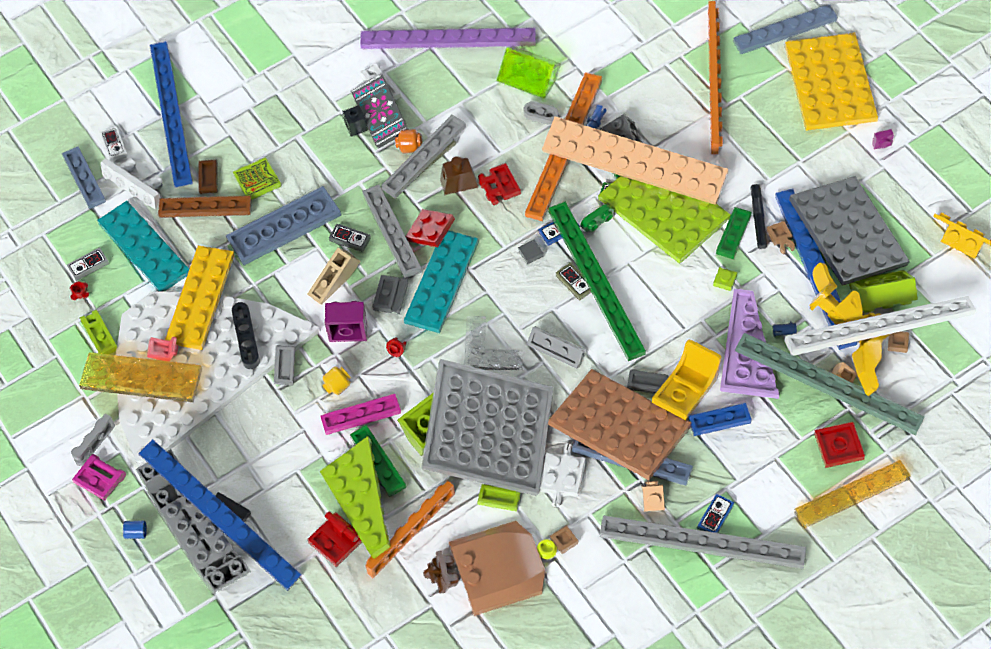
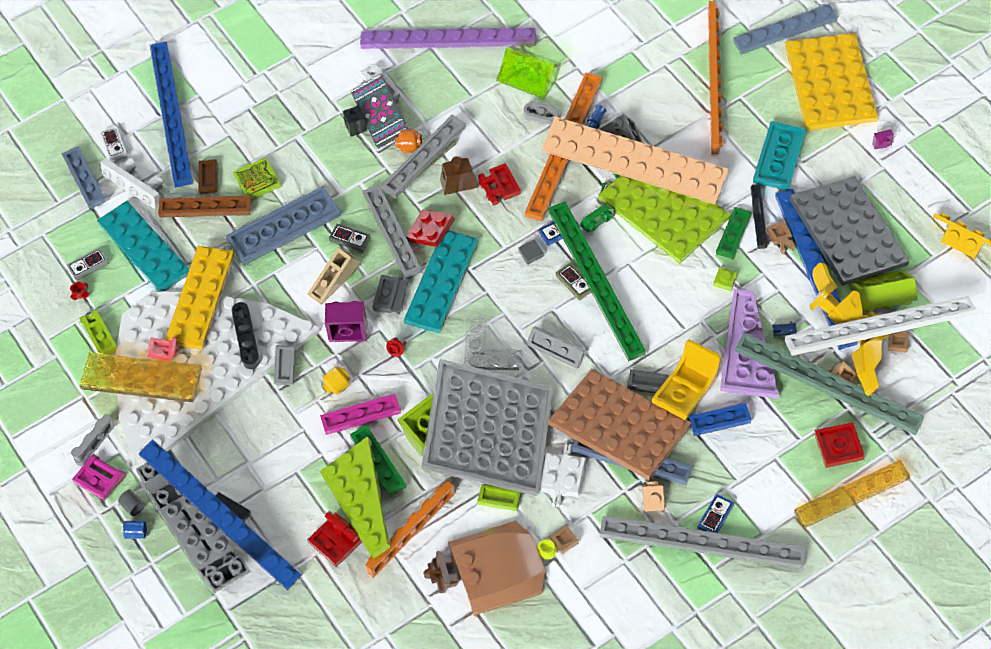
(131, 502): none -> dark grey beam
(779, 155): none -> teal plate

